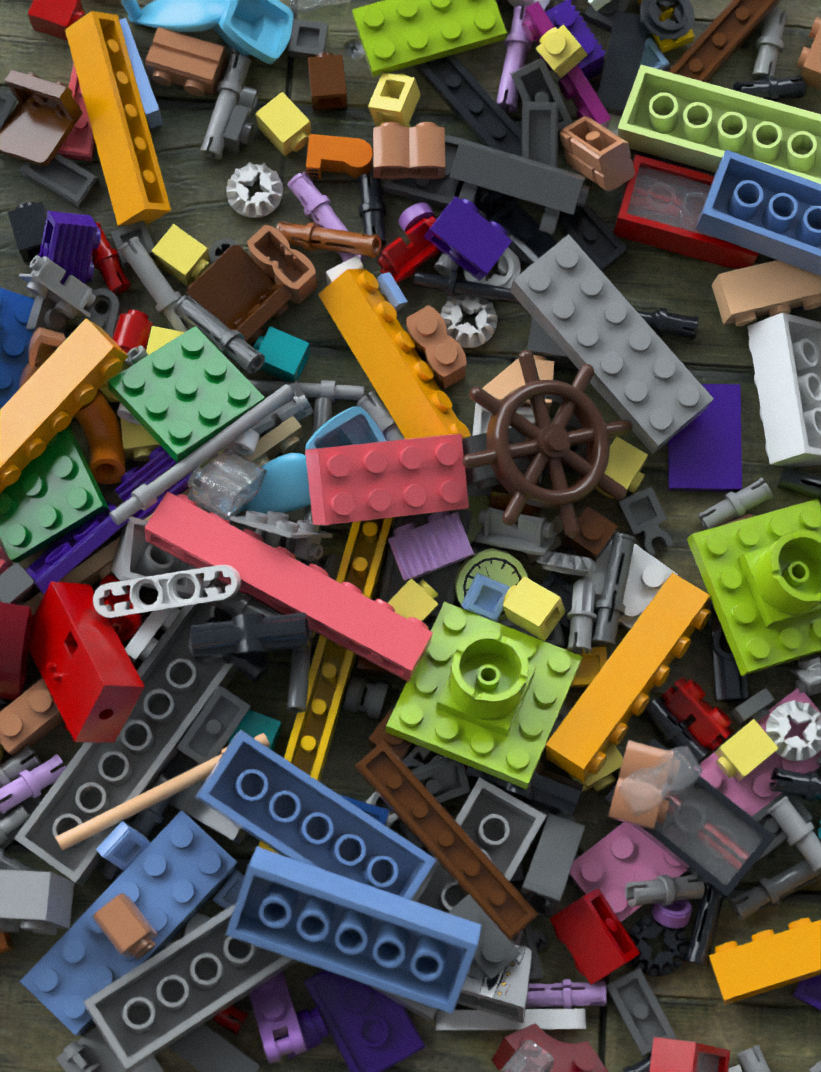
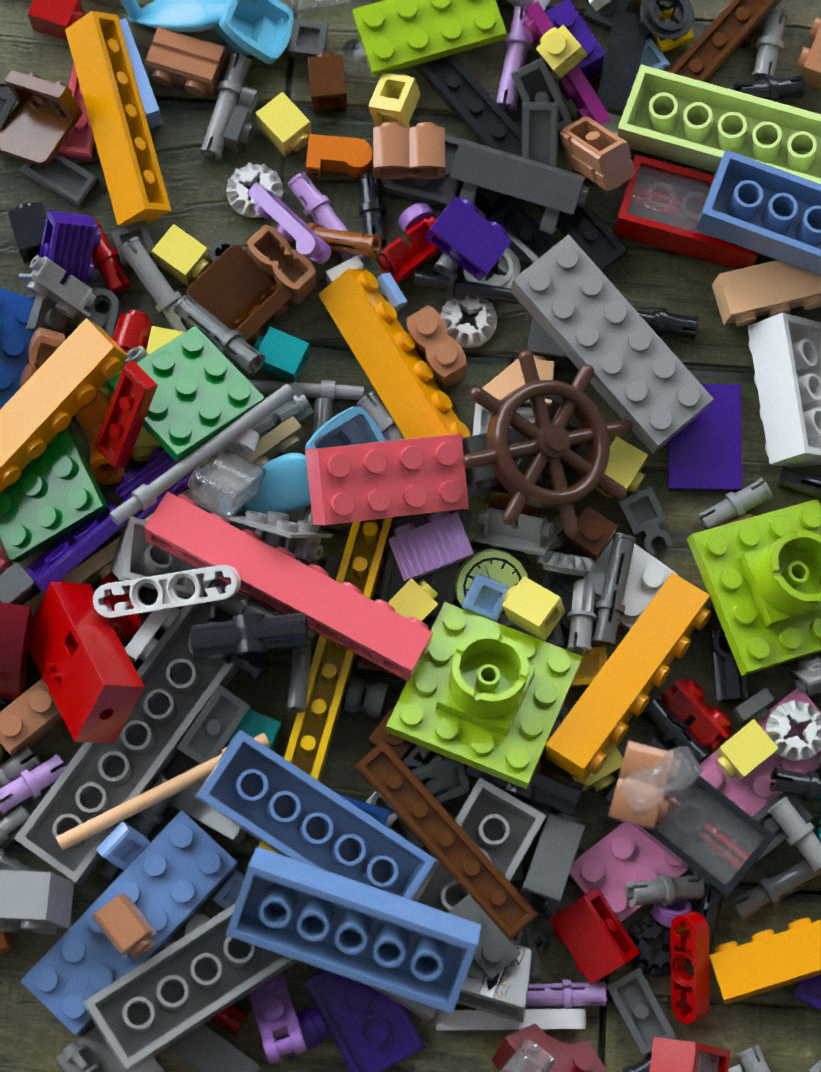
(125, 415): none -> red tile
(290, 225): none -> plate
(690, 941): none -> red beam

